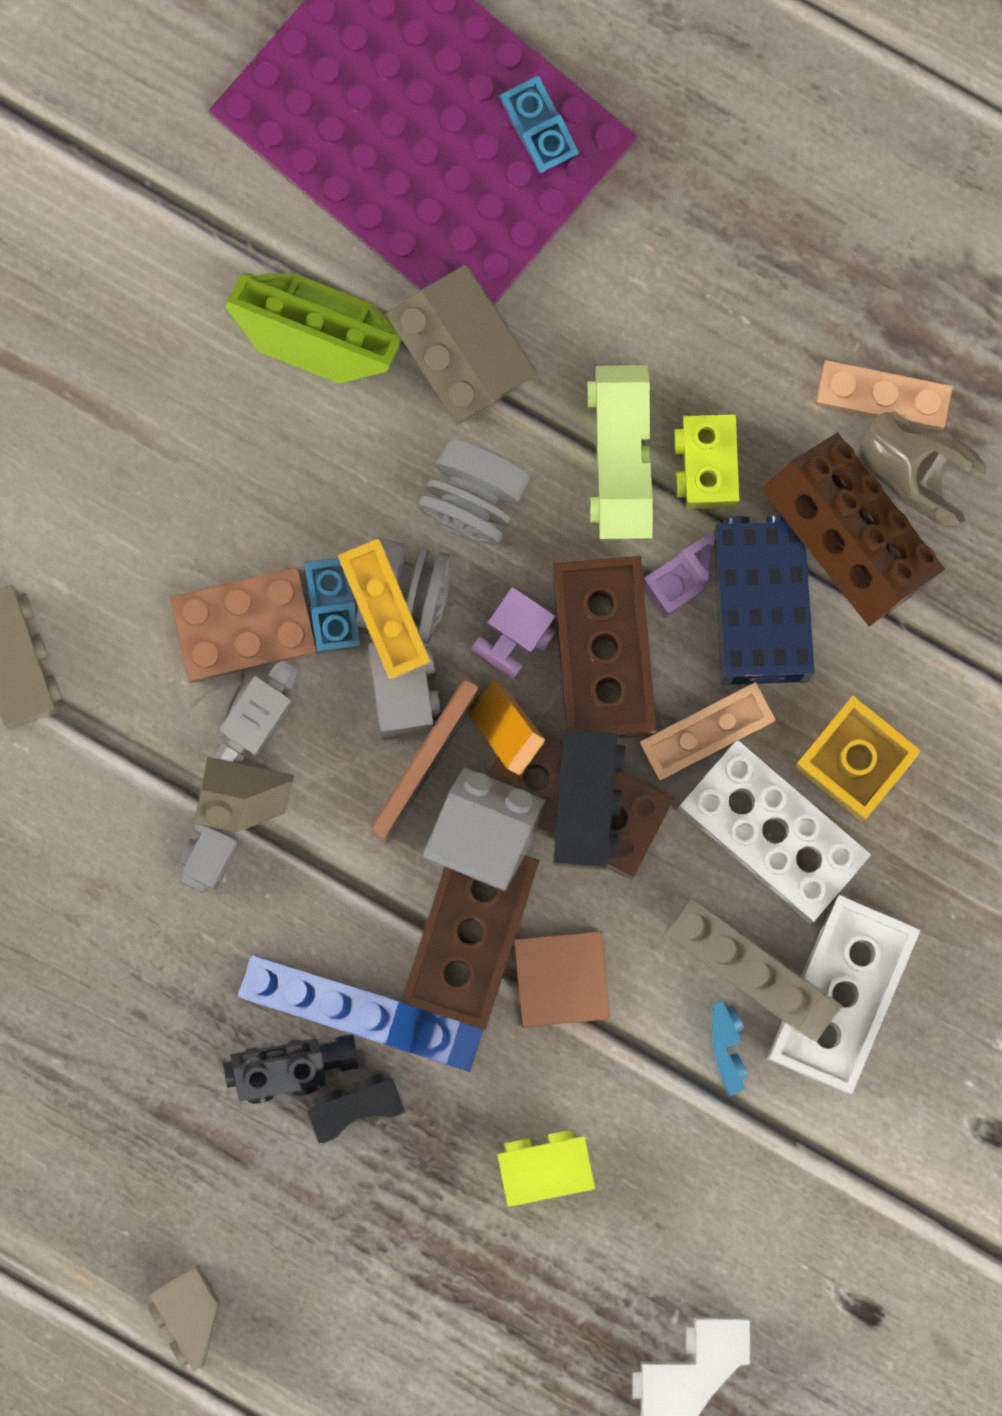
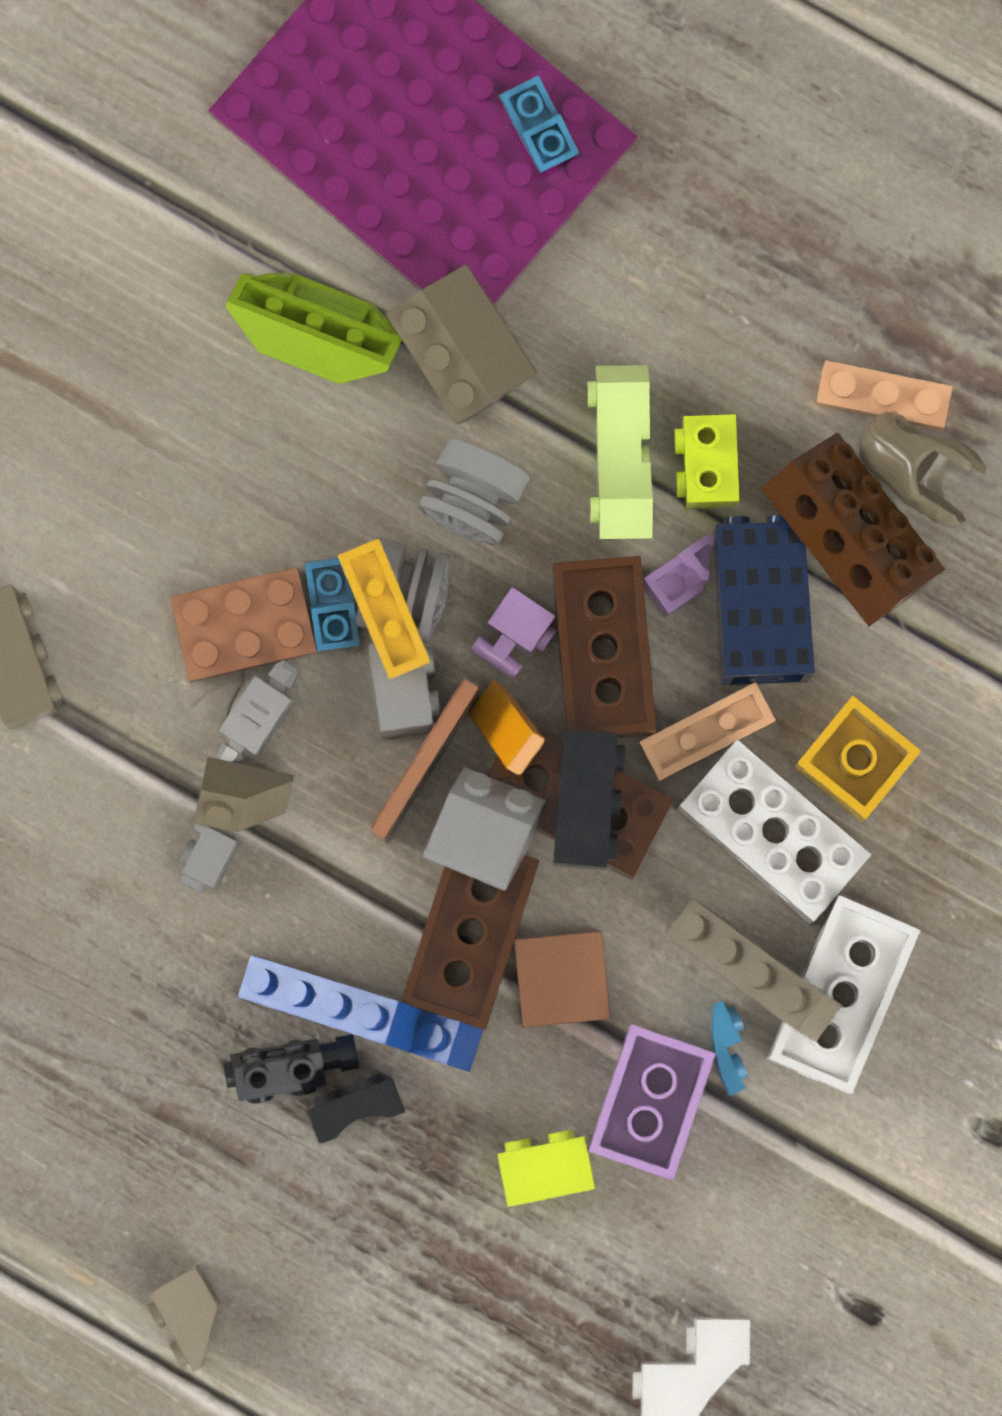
(651, 1102): none -> lavender brick

